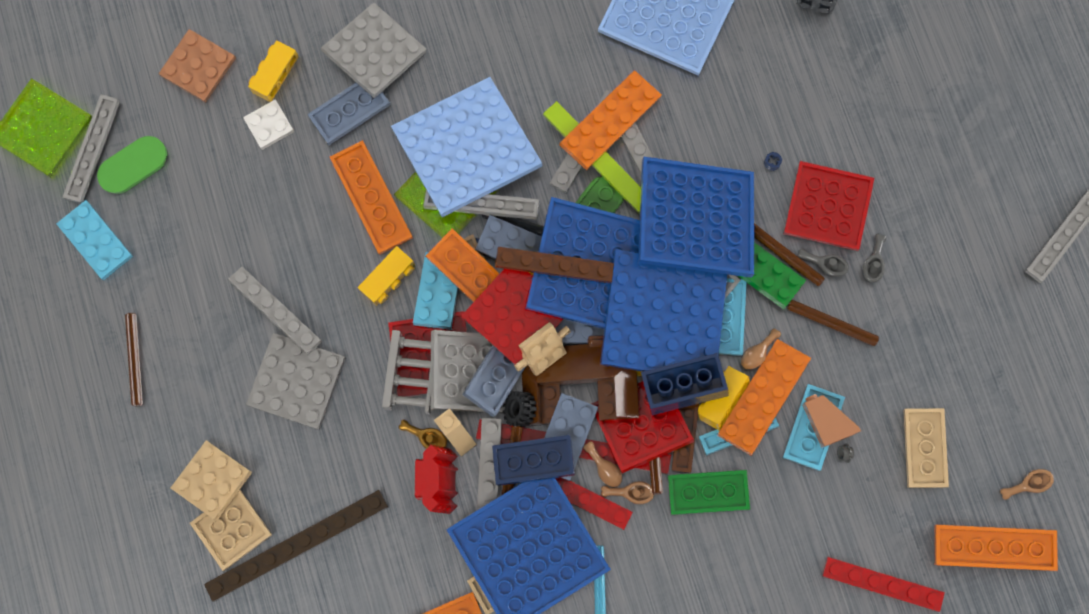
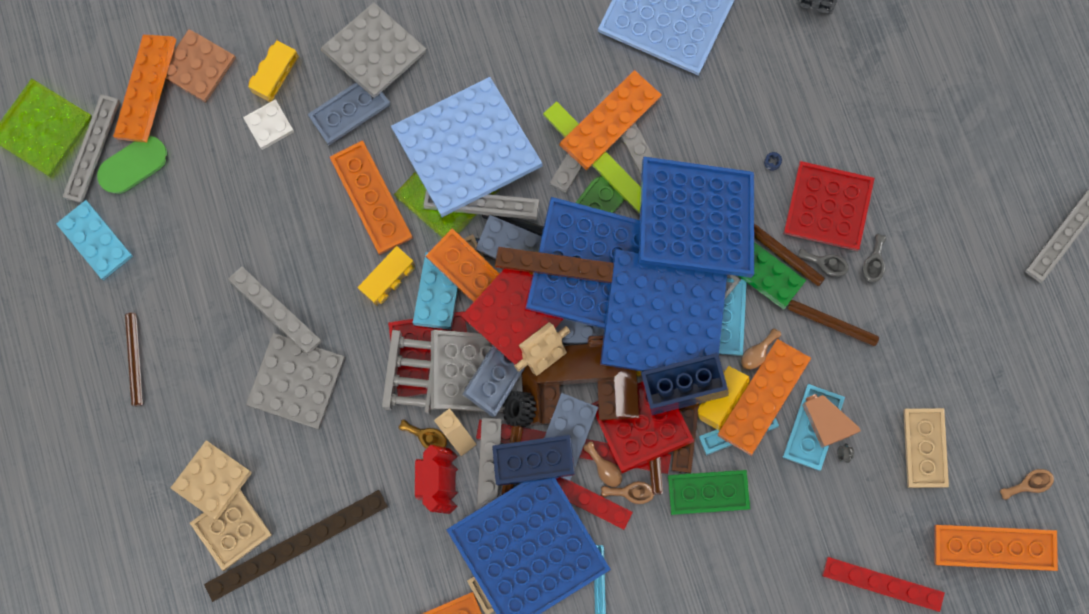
(144, 88): none -> orange plate

